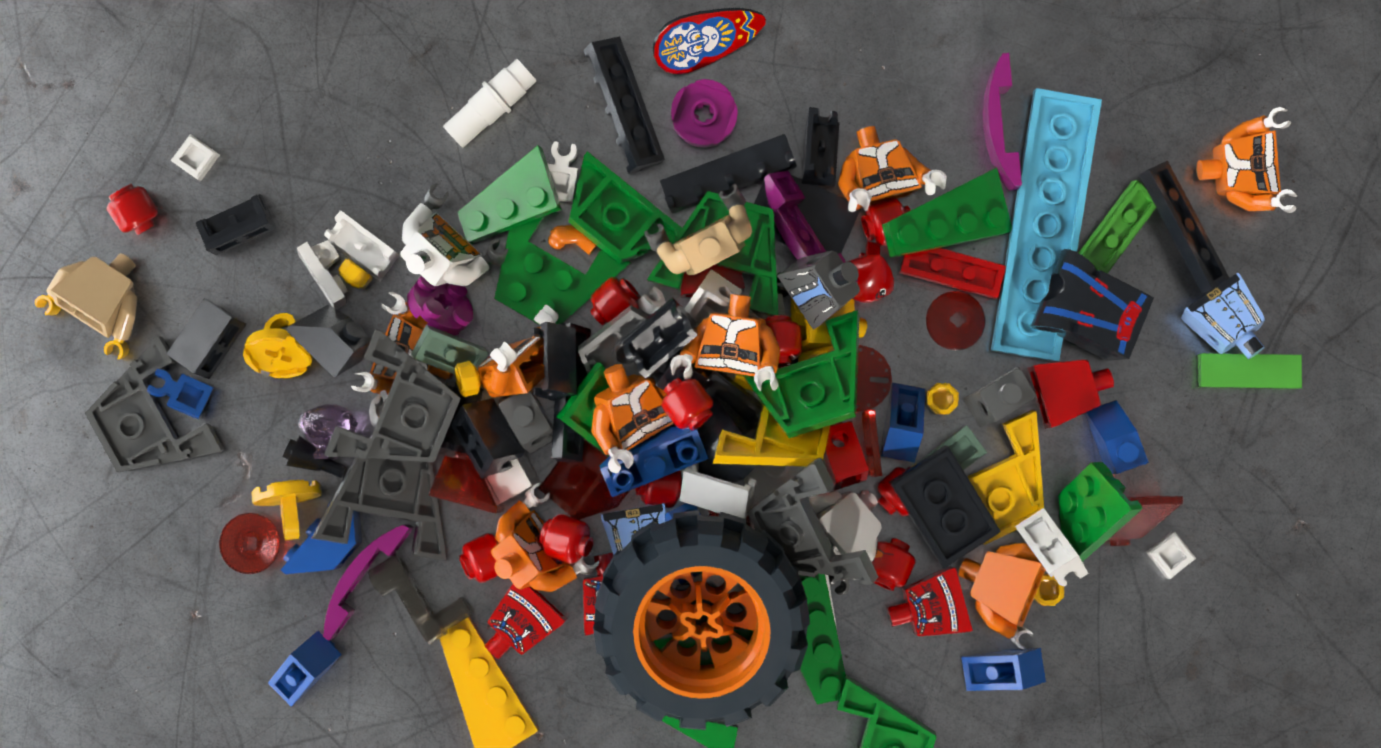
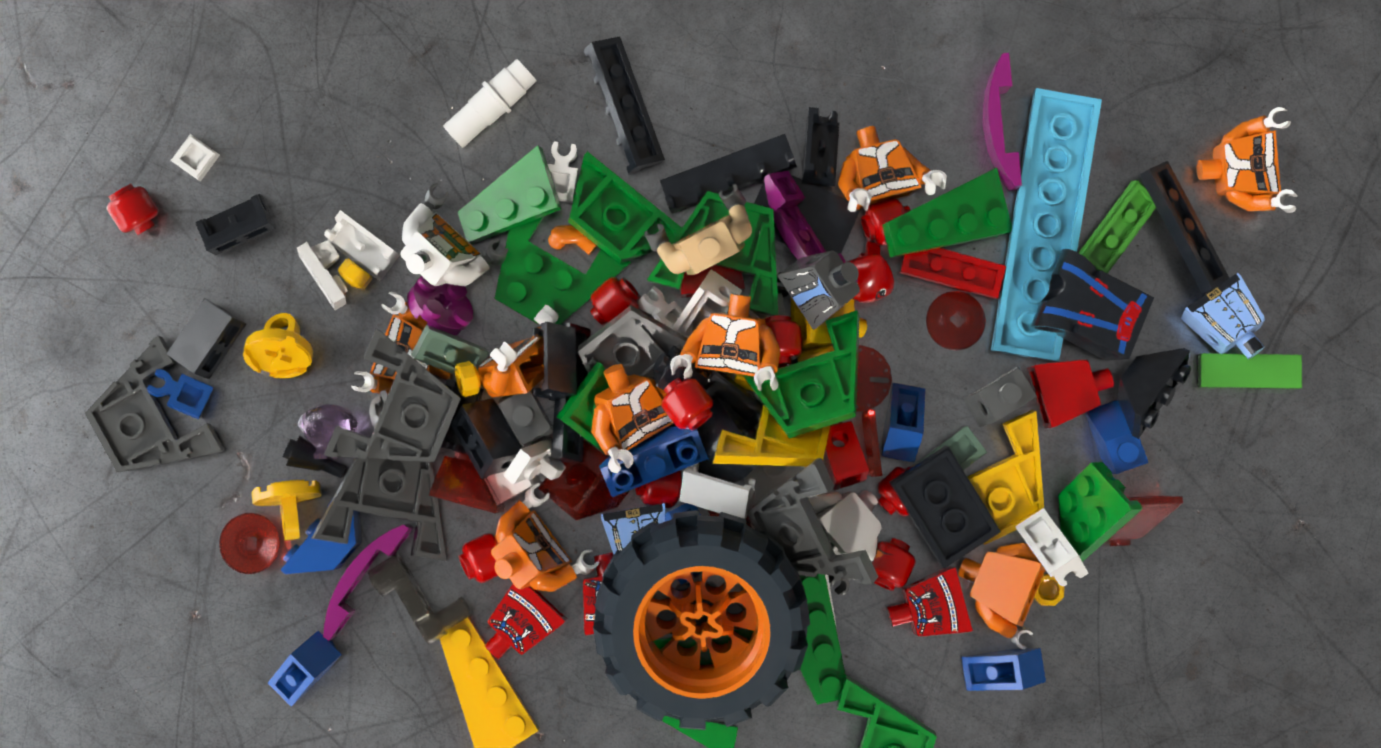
(96, 296): tan torso -> none
(331, 339): black slope -> none
(533, 461): none -> white hinge
(566, 538): red head -> none
(659, 337): black hinge -> none
(694, 97): magenta plate -> none
(704, 37): shield -> none
(942, 398): yellow tile -> none
(1150, 385): none -> black slope
(1170, 555): white tile -> none

